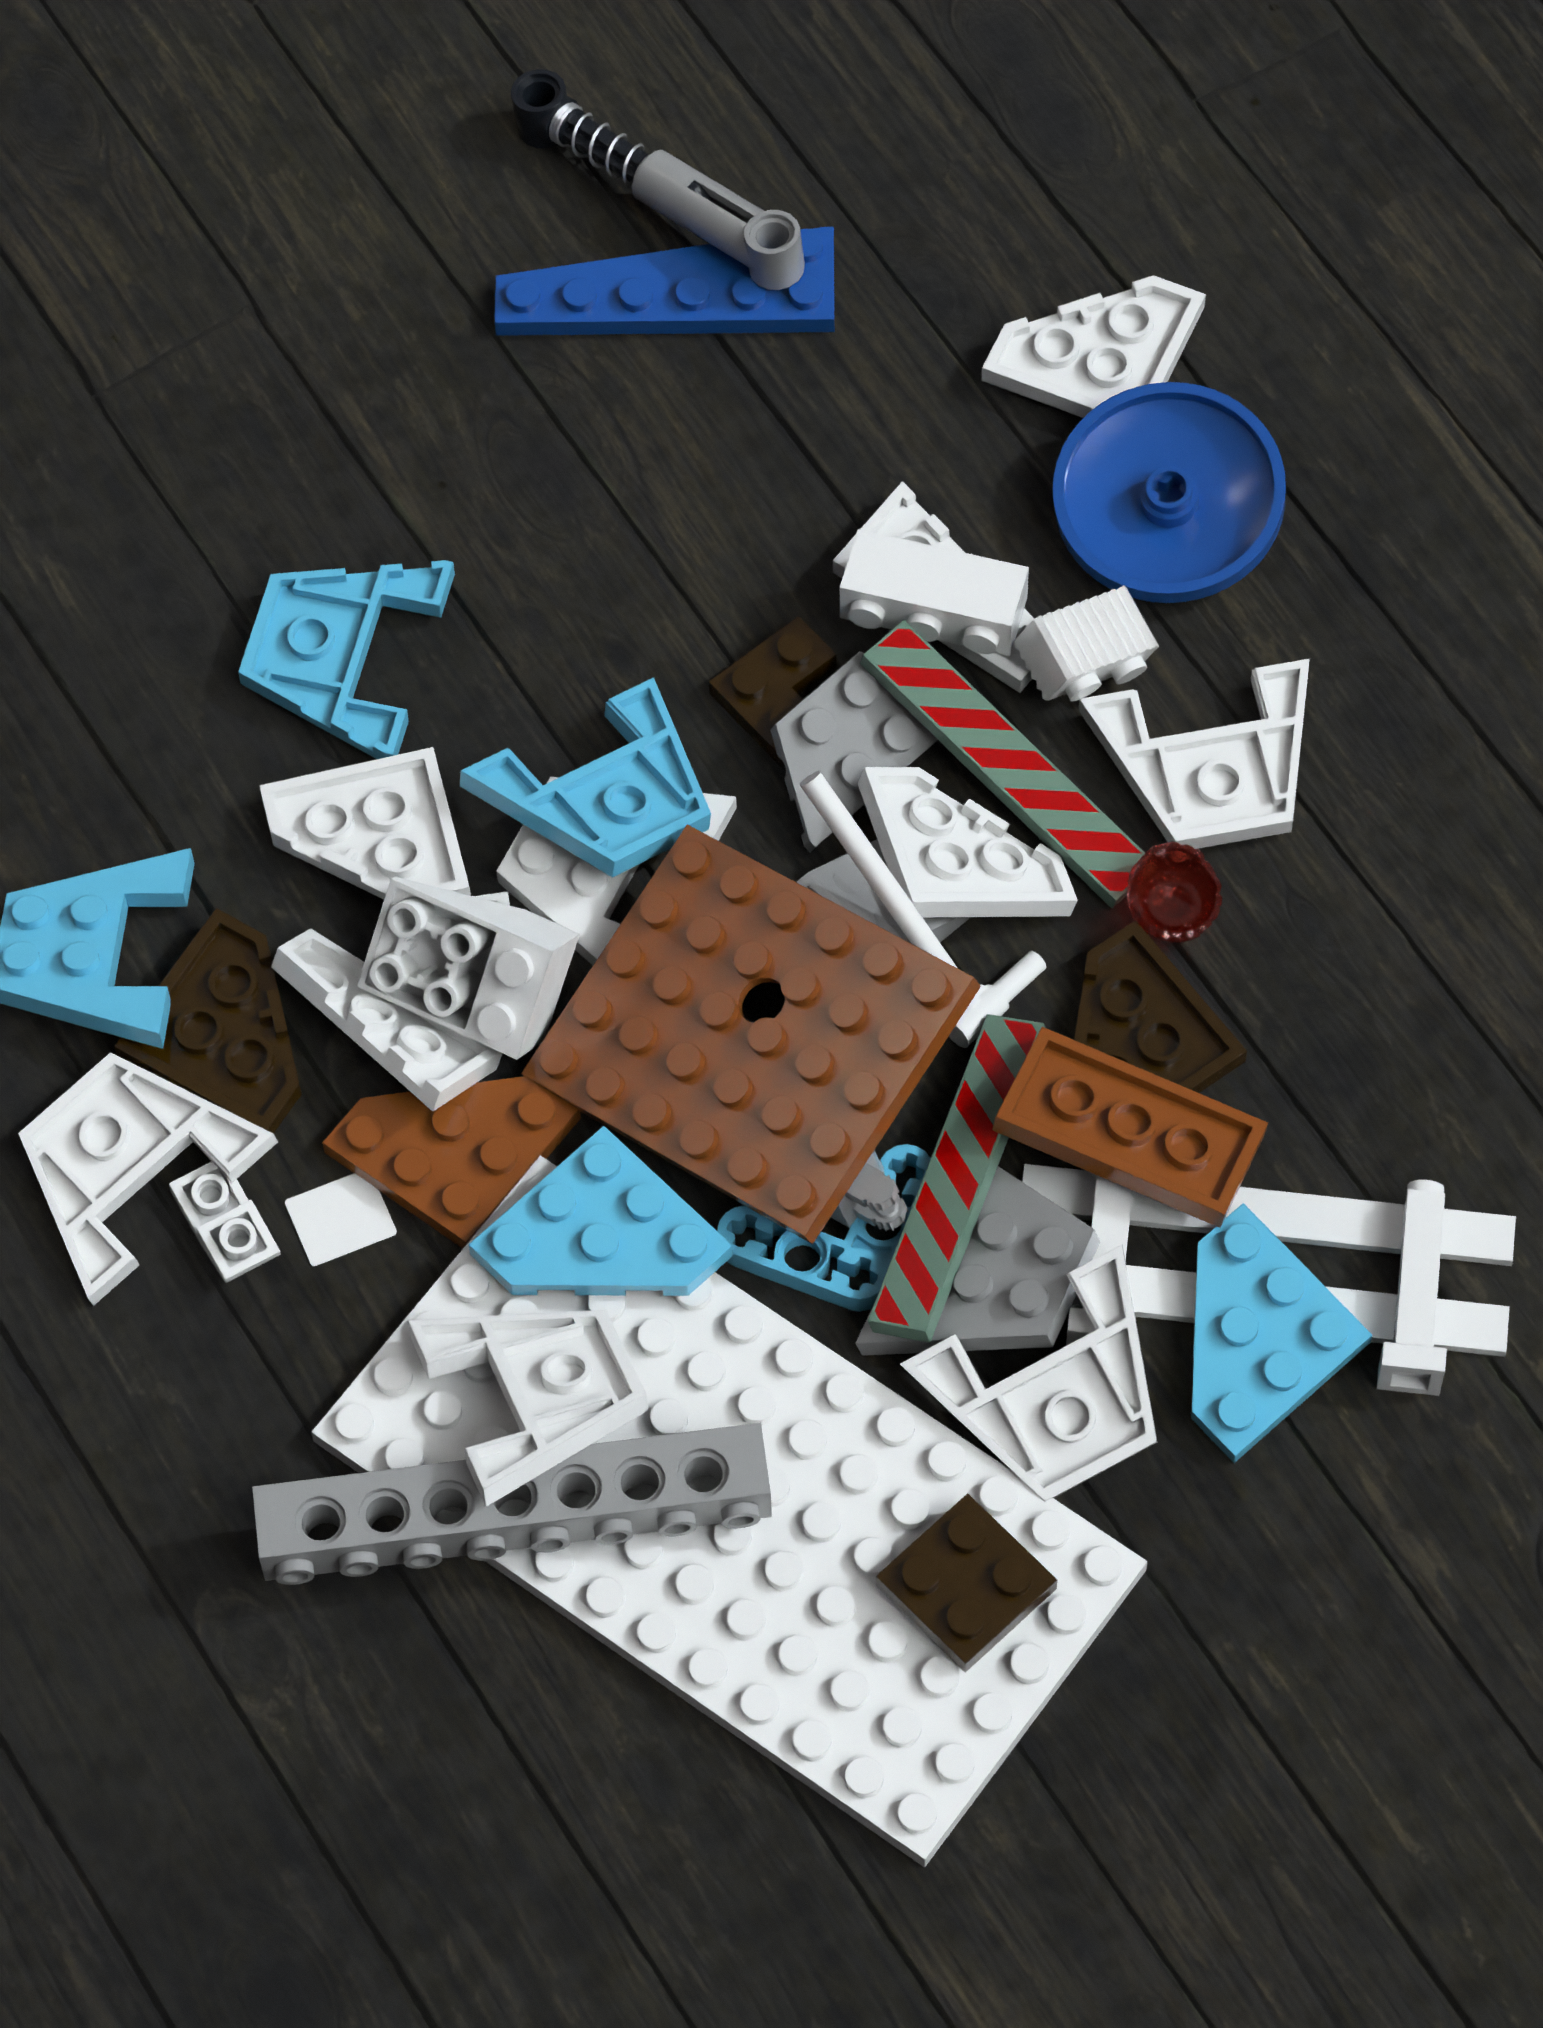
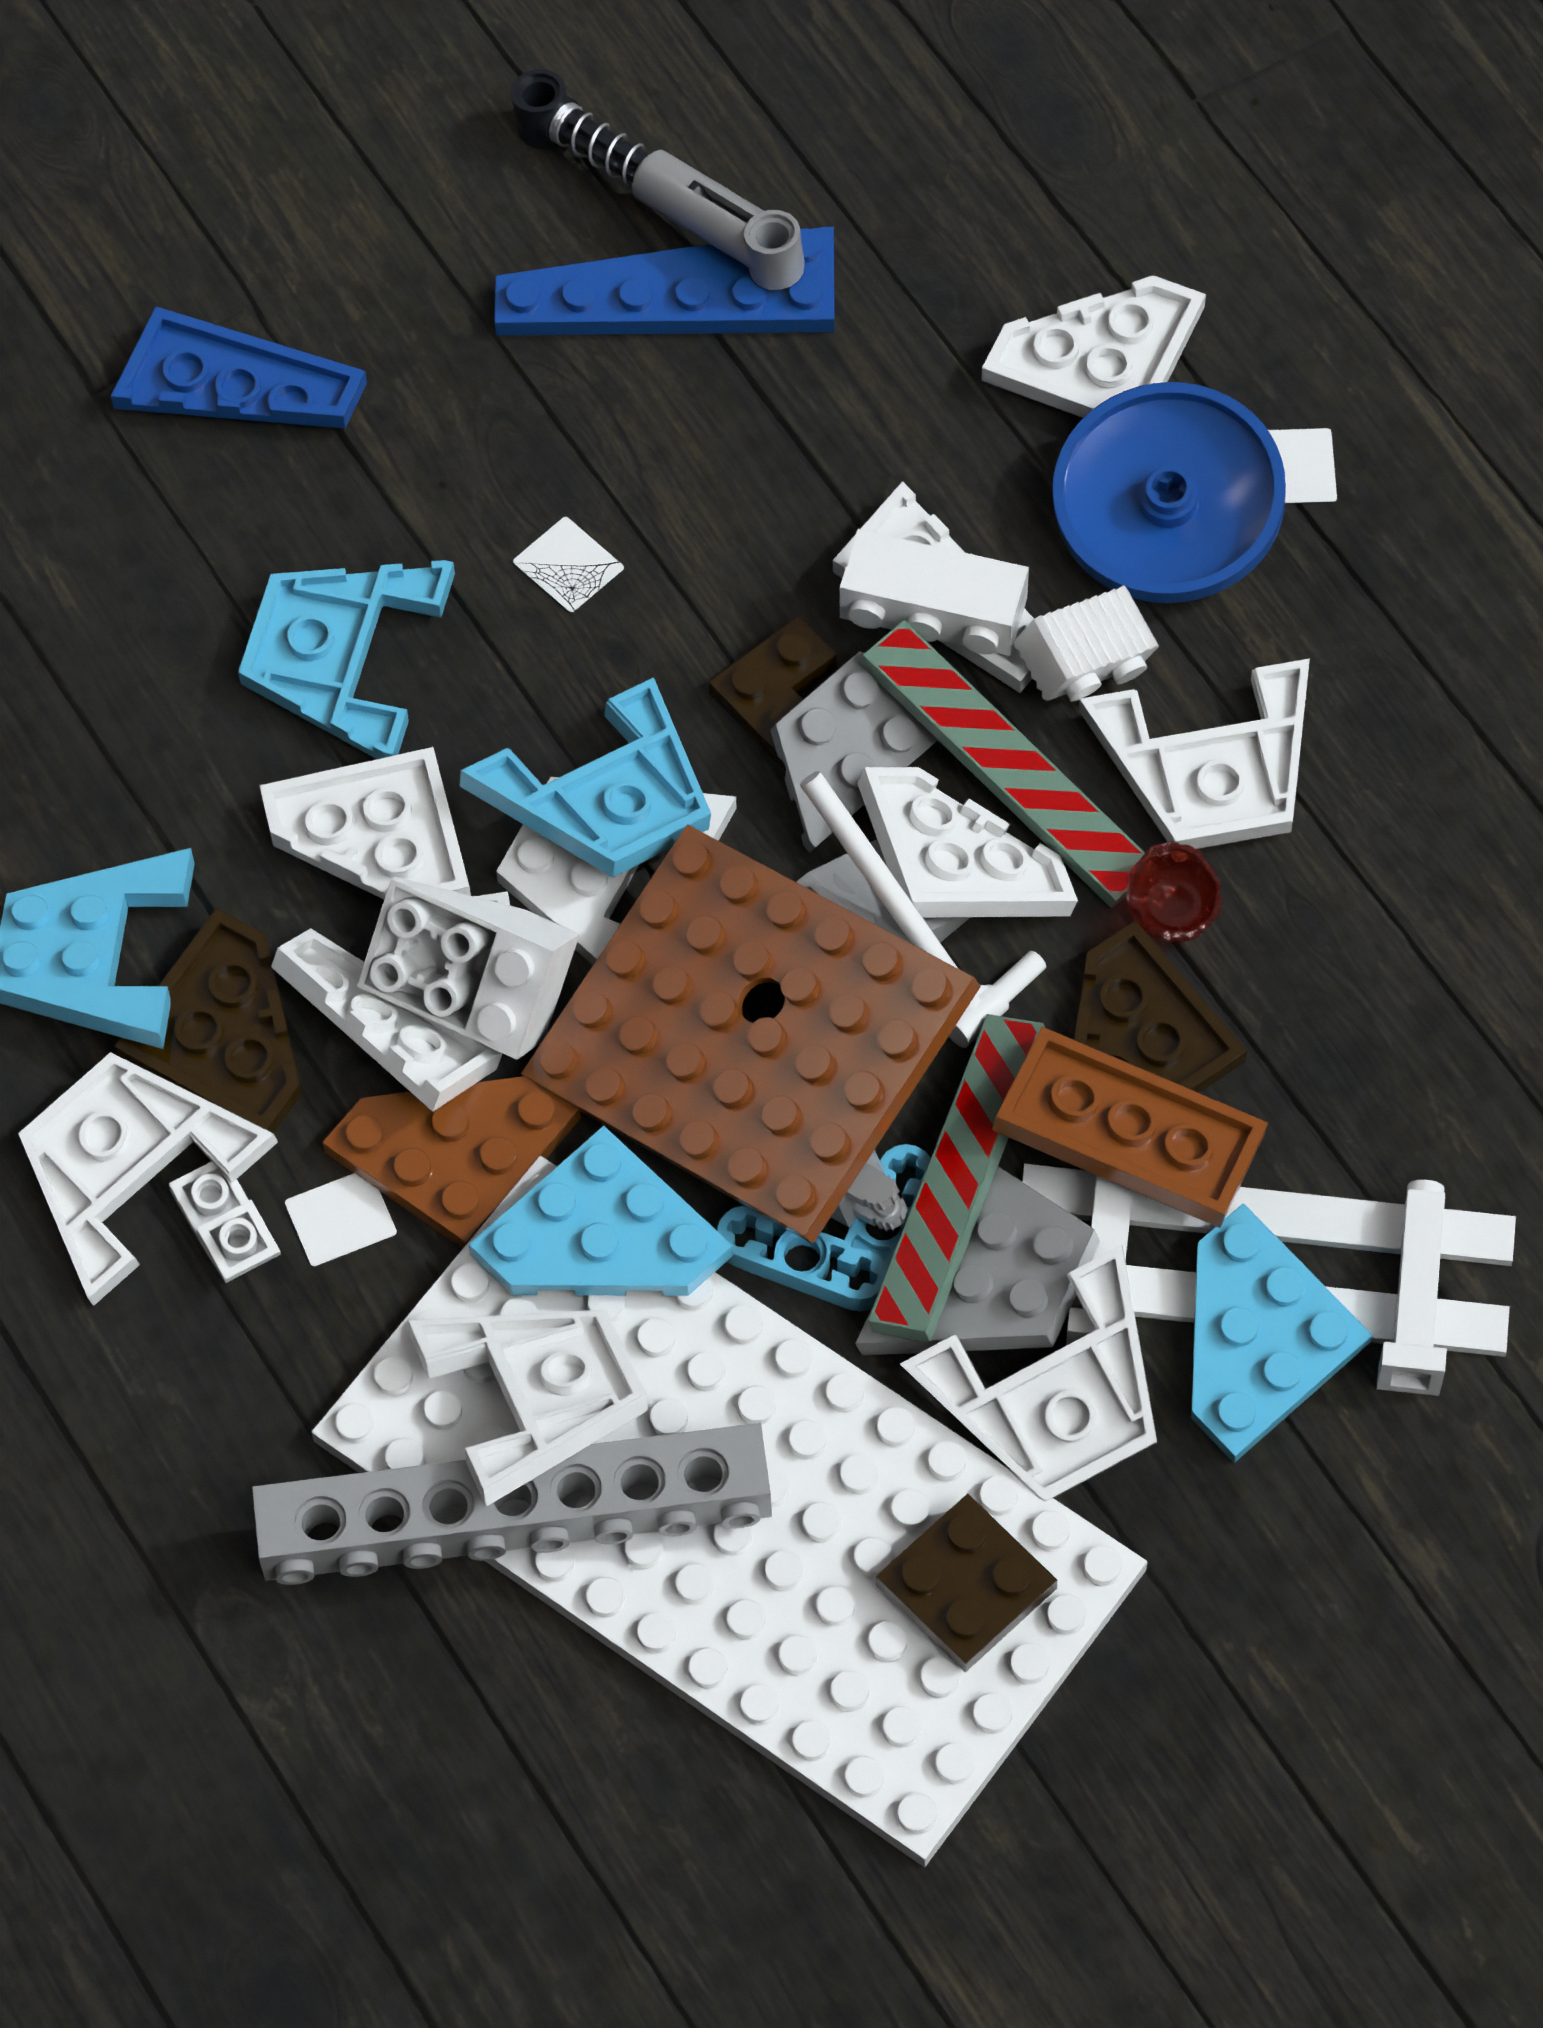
(223, 373): none -> blue wing
(568, 564): none -> white sticker
(1307, 464): none -> white sticker

